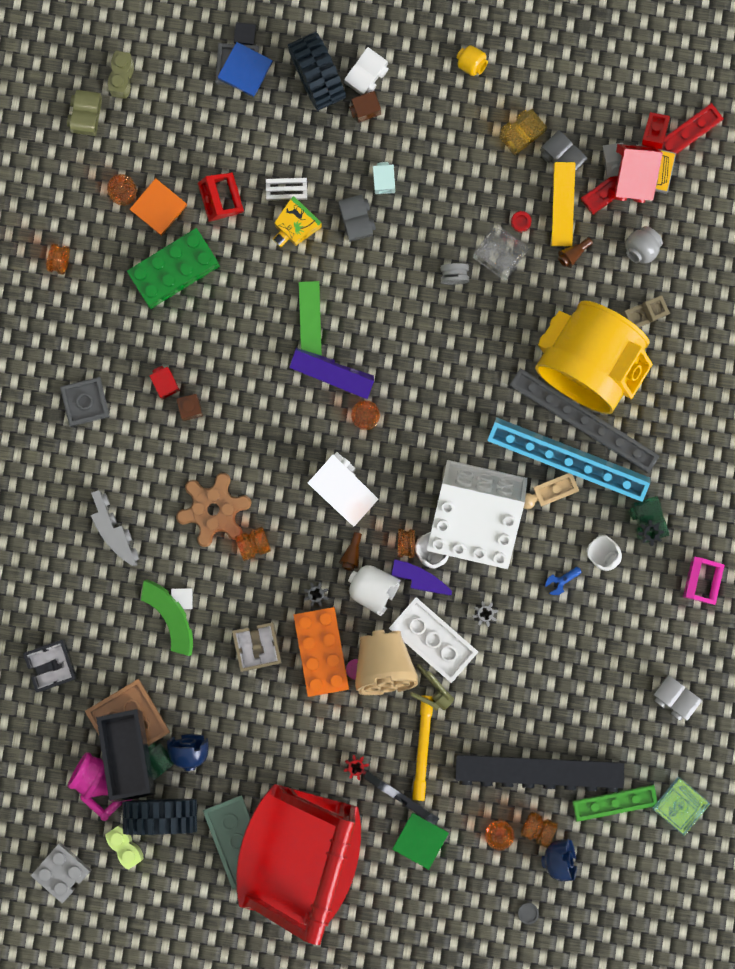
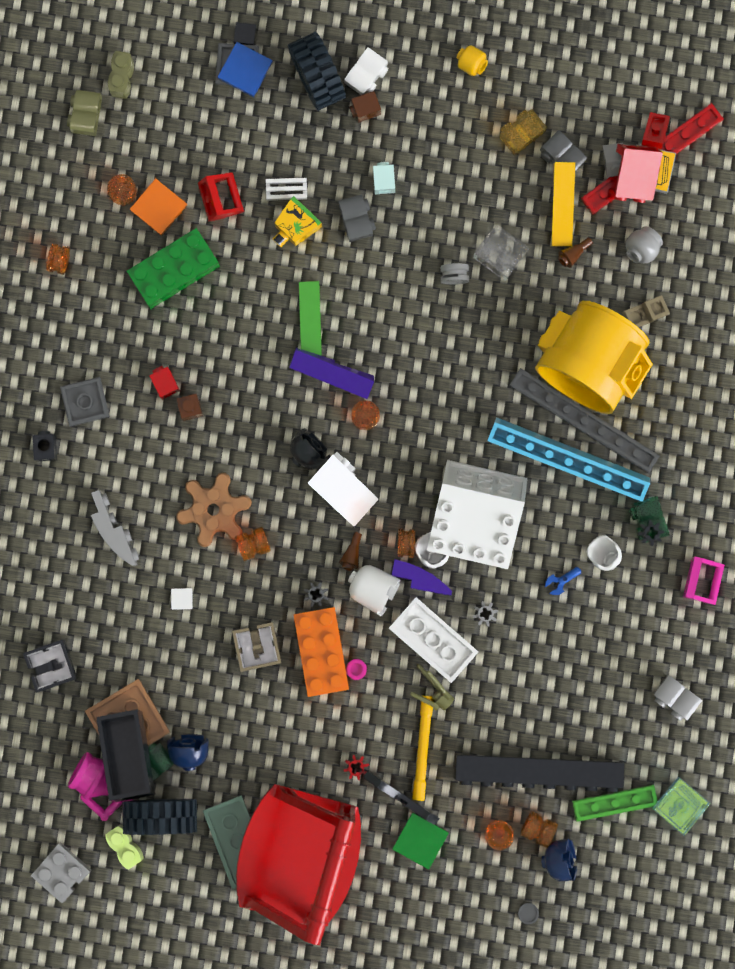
(48, 455): none -> black brick
(173, 615): bright green tile -> none
(308, 451): none -> black cylinder
(384, 664): tan cone -> none
(521, 221): red tile -> none
(551, 491): tan plate -> none

